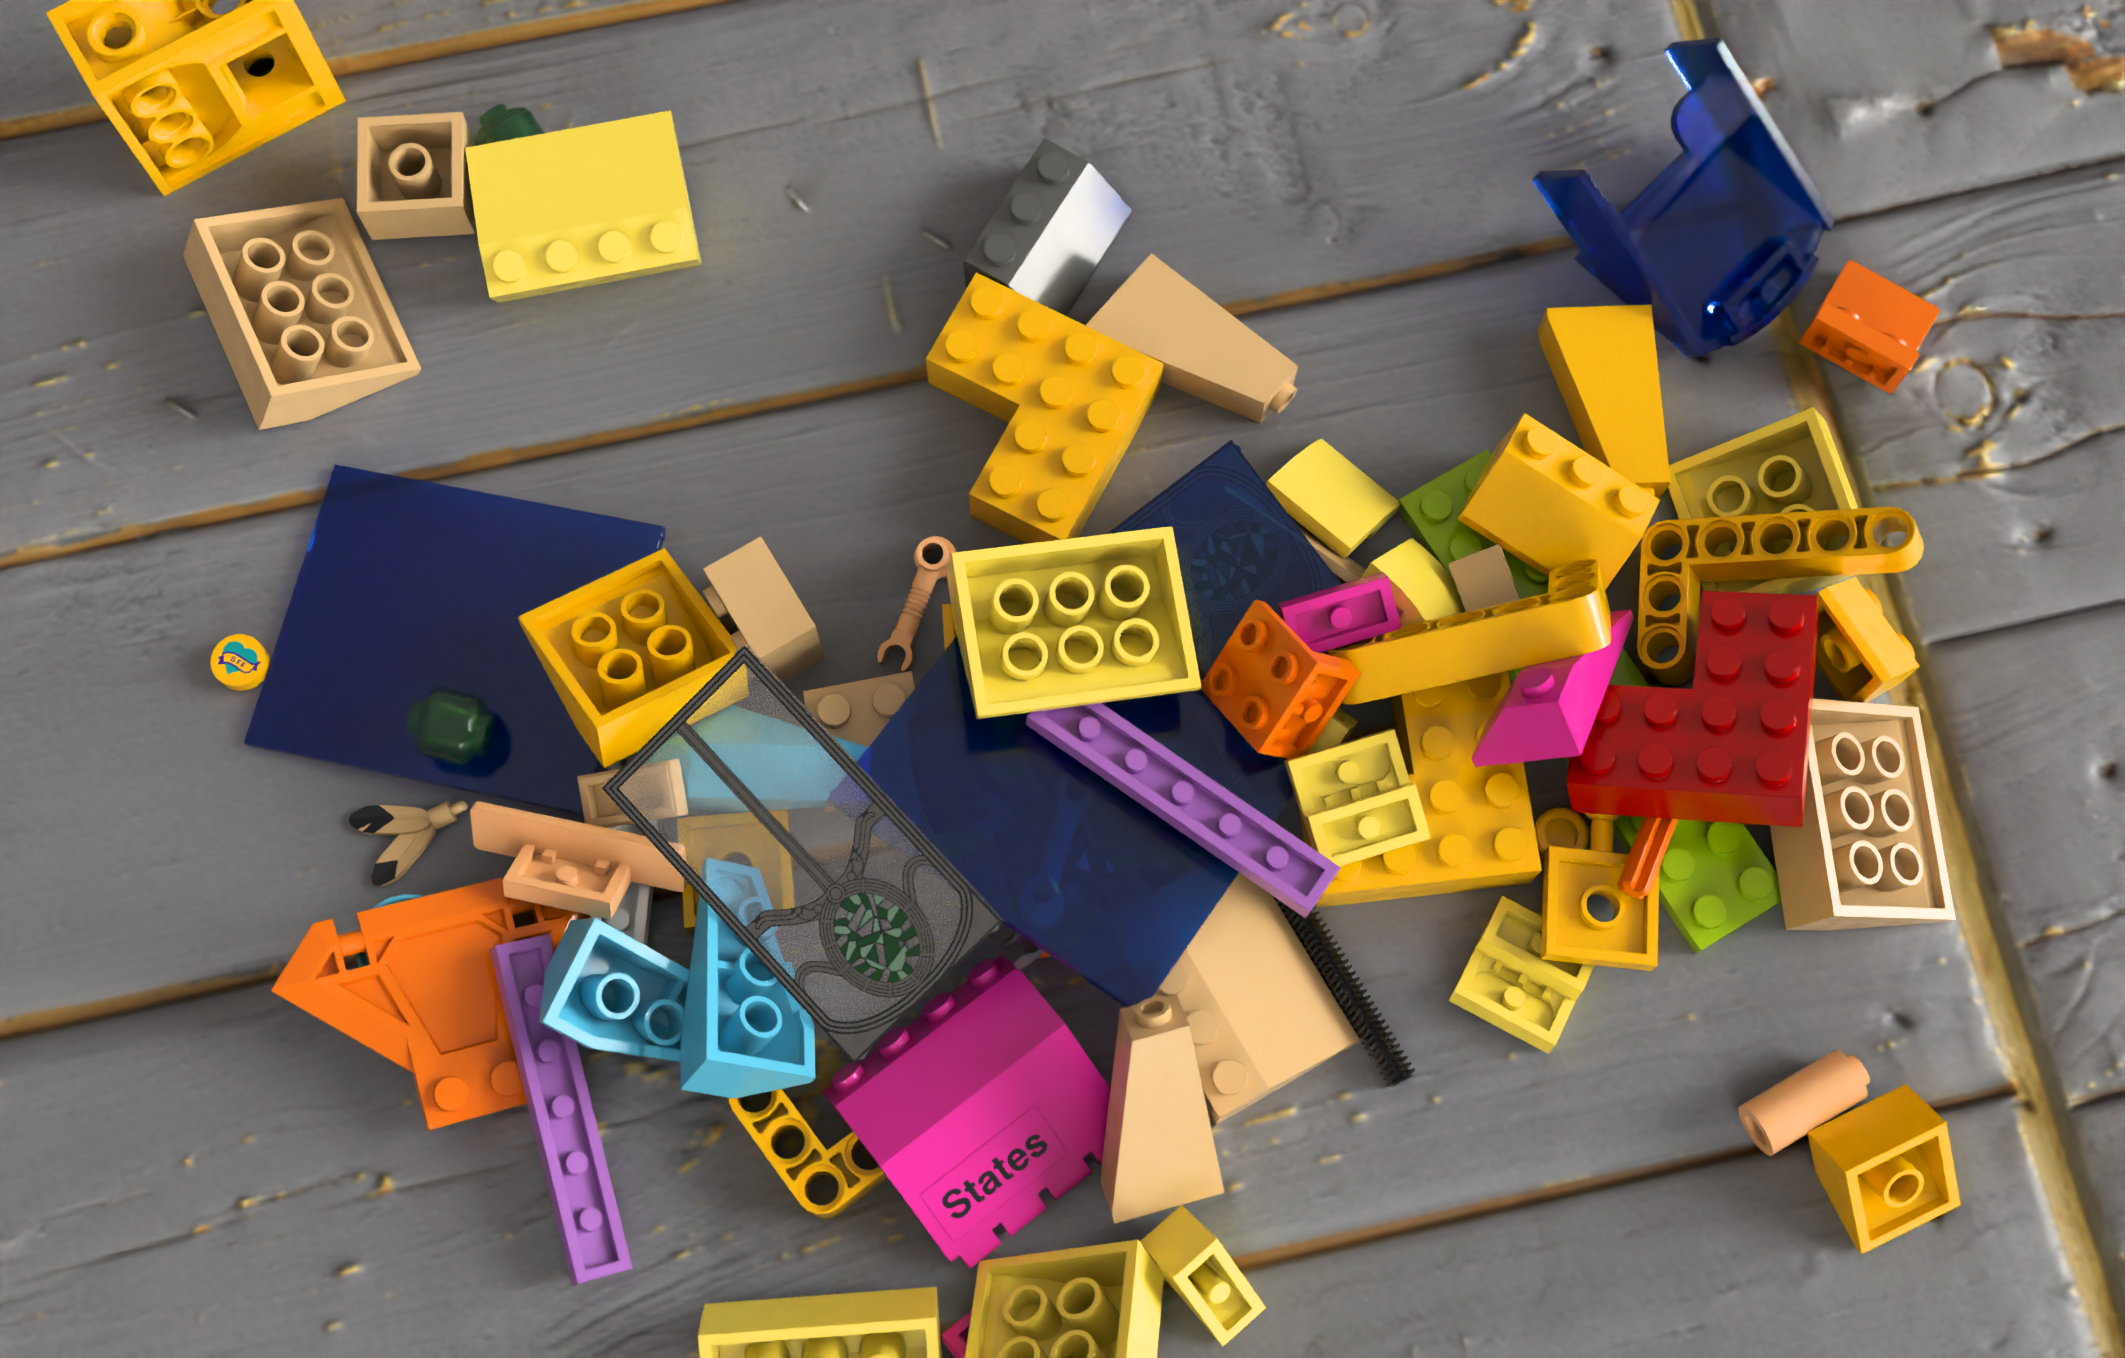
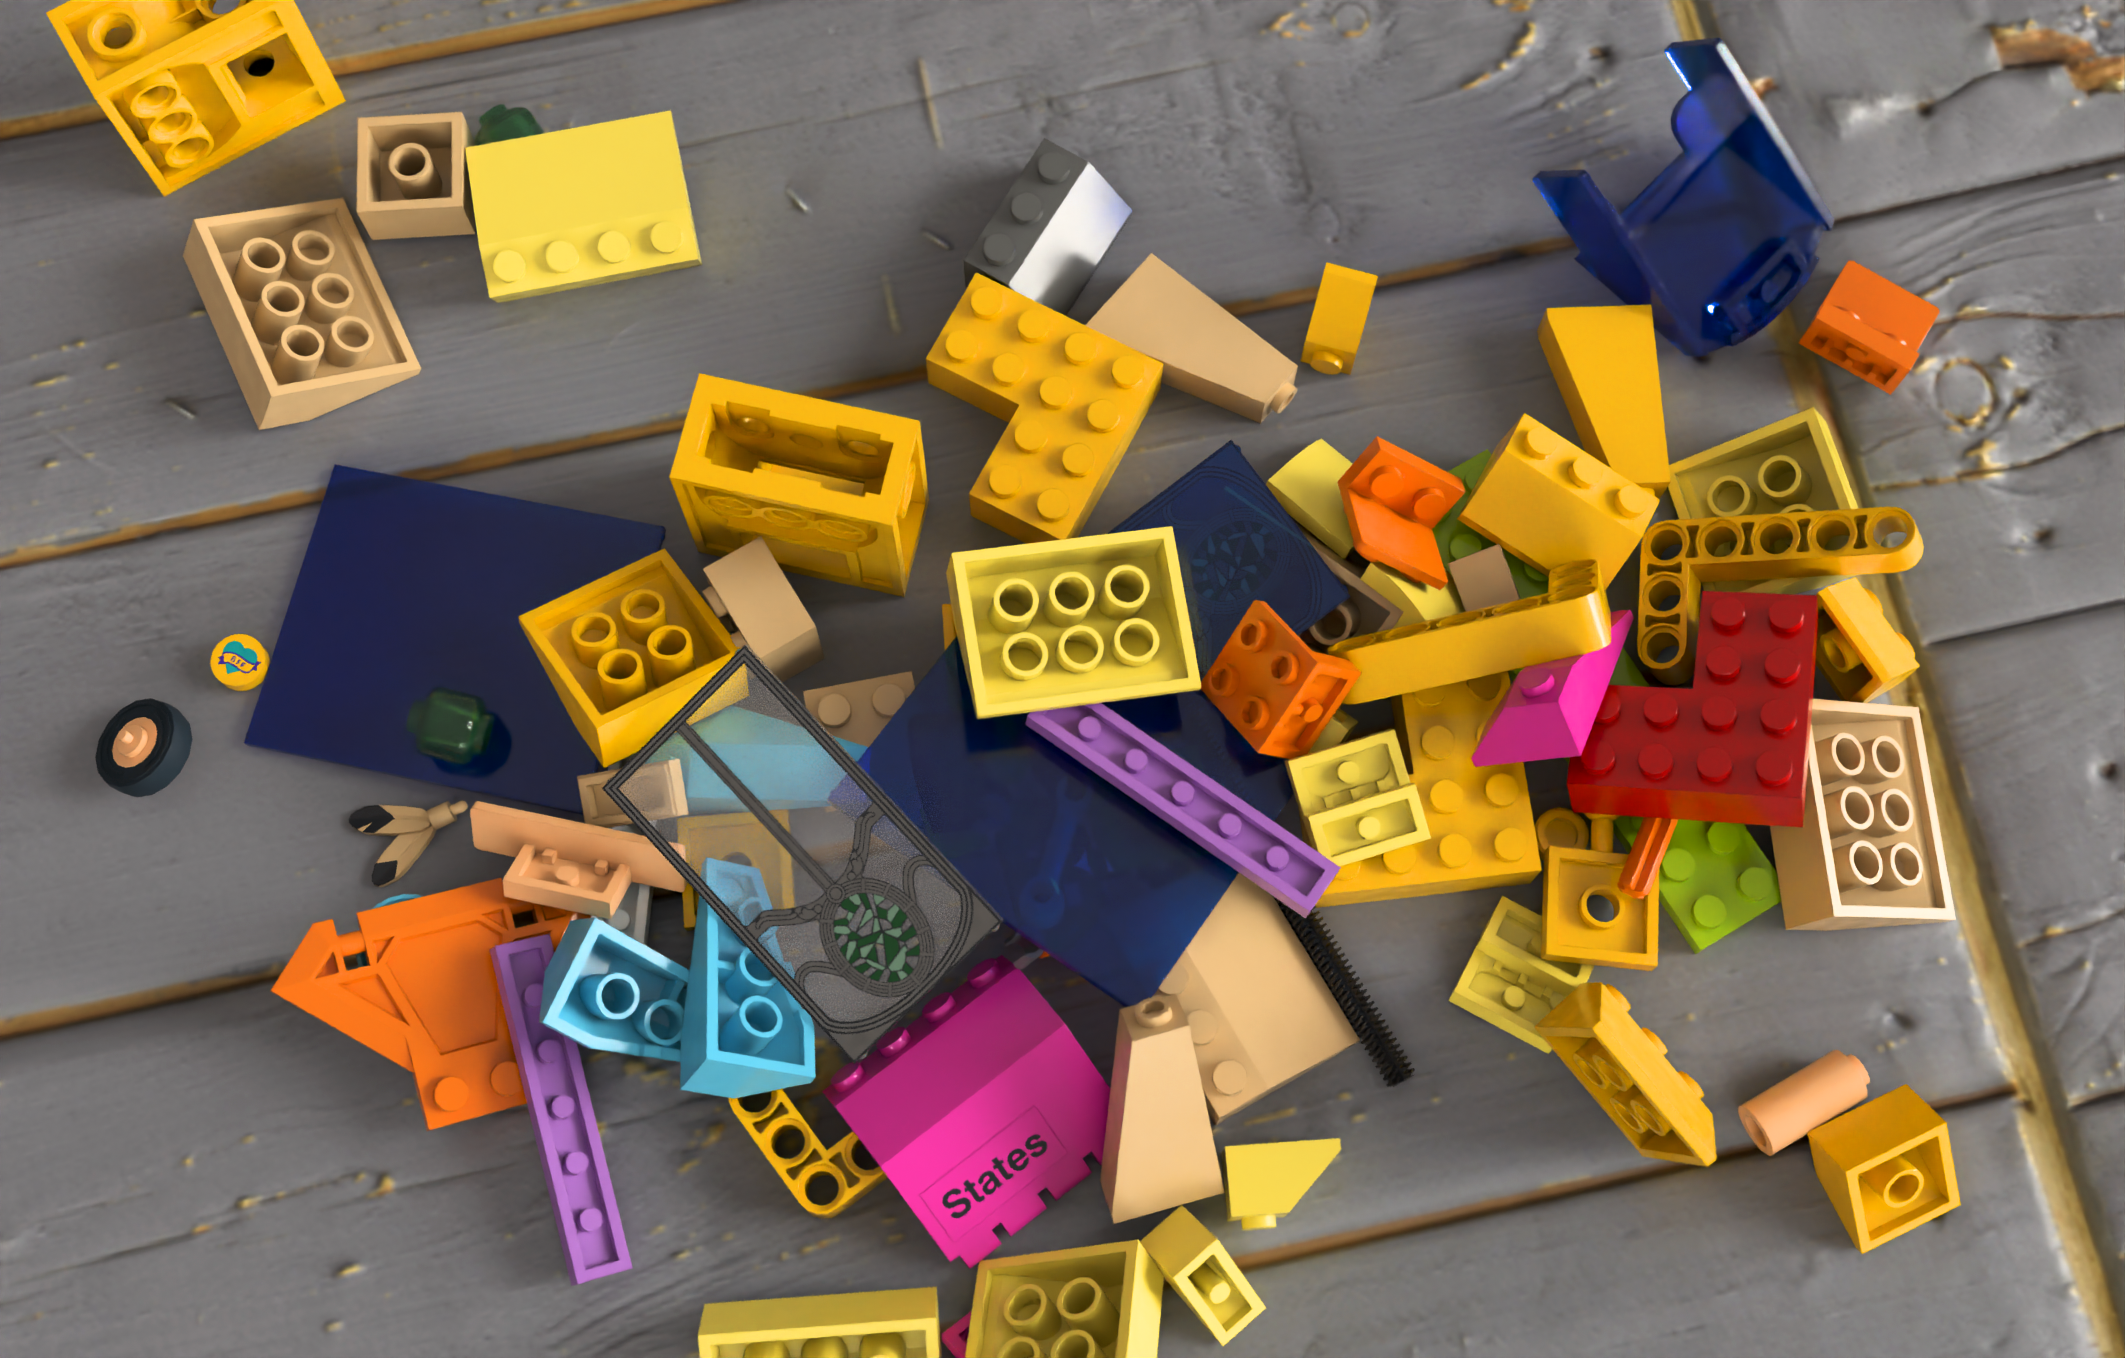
(143, 747): none -> black wheel
(818, 479): none -> yellow piece
(922, 587): light nougat brick -> none
(1271, 1178): none -> light yellow slope
(1338, 319): none -> yellow slope
(1343, 613): dark pink plate -> none
(1394, 506): none -> orange bracket
(1630, 1075): none -> yellow slope

